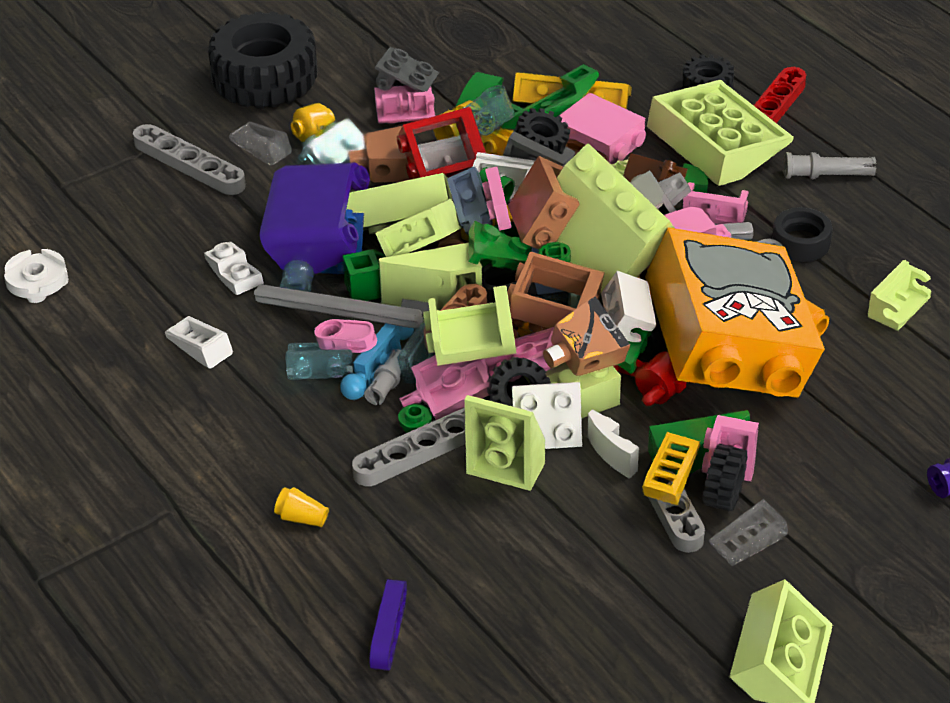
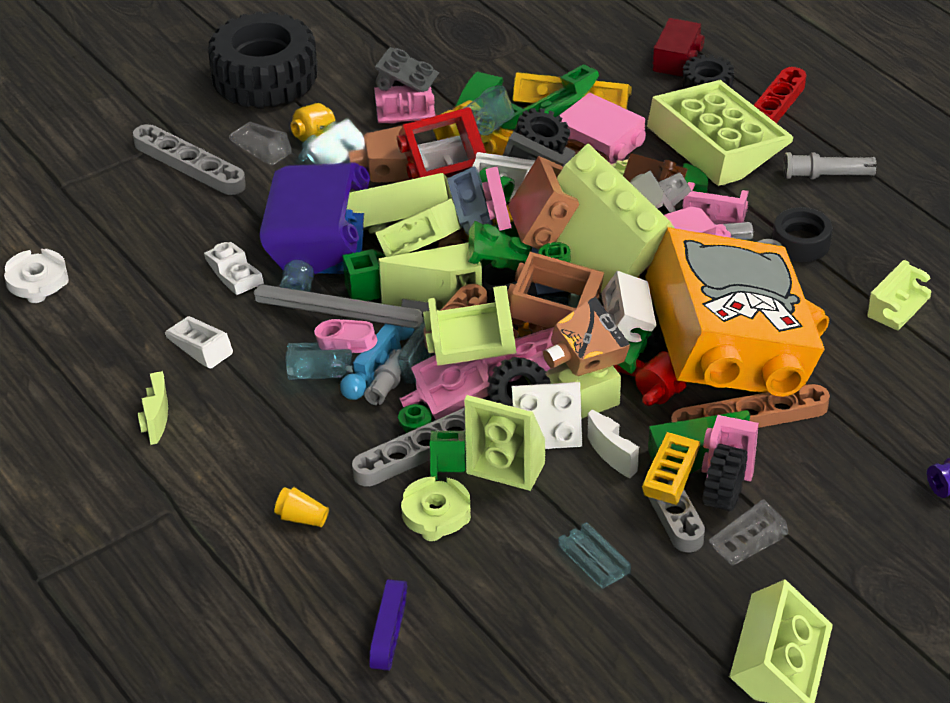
(155, 409): none -> yellowish green slope
(435, 522): none -> yellowish green plate
(447, 452): none -> green panel
(599, 552): none -> clear light blue tile
(676, 45): none -> dark red brick
(804, 404): none -> nougat beam

